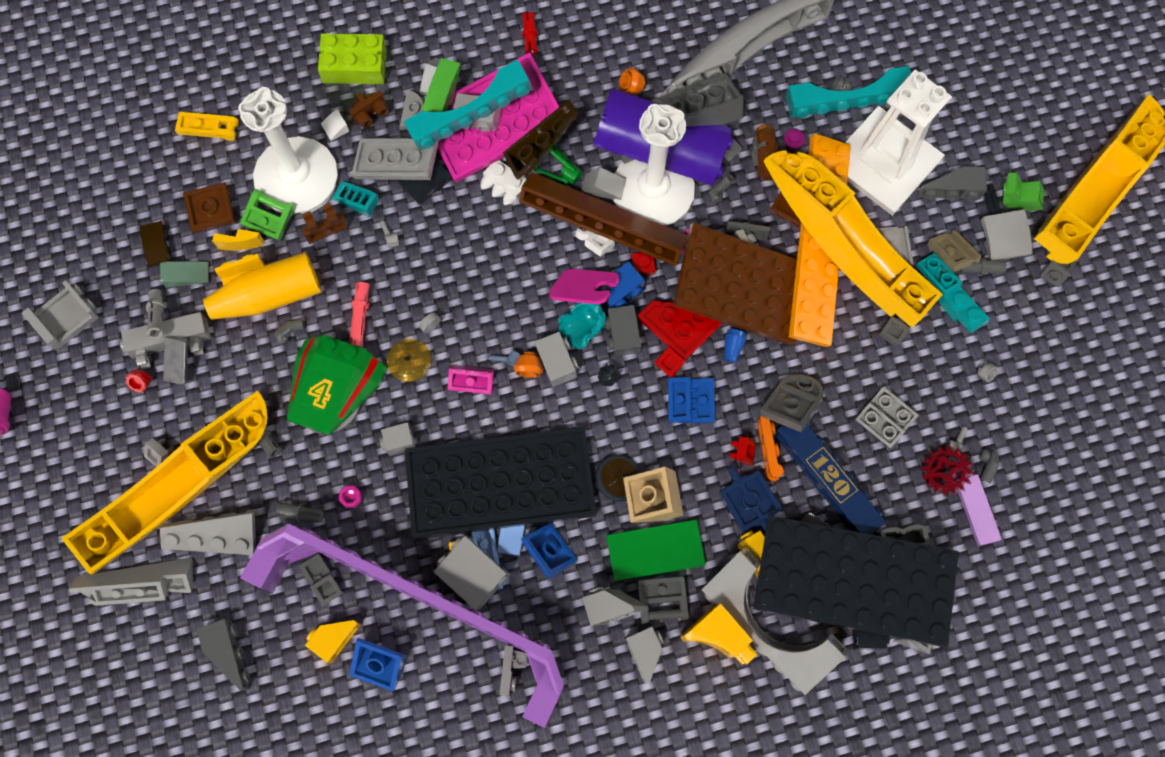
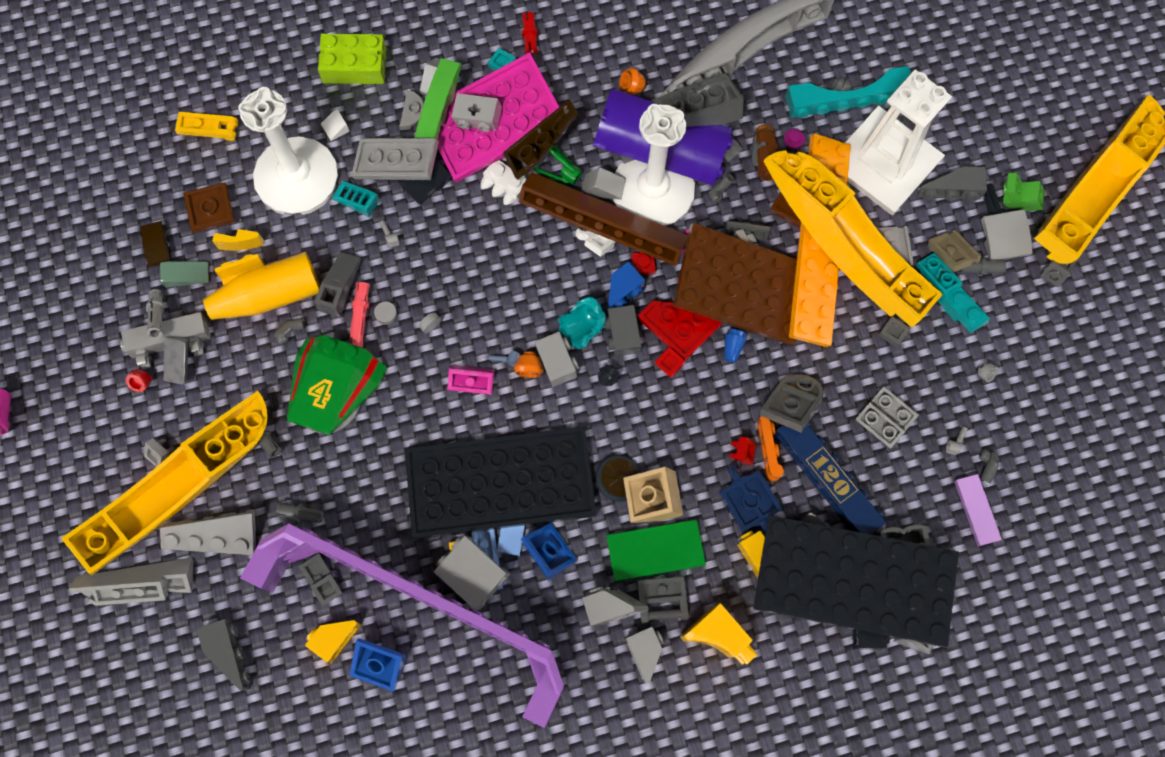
(62, 316): light grey panel -> none
(265, 221): bright green plate -> none
(318, 230): reddish brown plate -> none
(337, 285): none -> dark grey slope
(350, 496): dark pink tile -> none
(366, 106): reddish brown hips -> none
(385, 313): none -> light grey tile
(396, 439): light grey brick -> none
(413, 369): clear yellow dish -> none
(433, 126): teal arch -> none
(500, 59): none -> teal plate
(512, 660): light grey hinge -> none
(581, 286): dark pink piece -> none
(691, 400): blue slope -> none
(802, 663): light grey arch -> none
(939, 472): dark red gear -> none

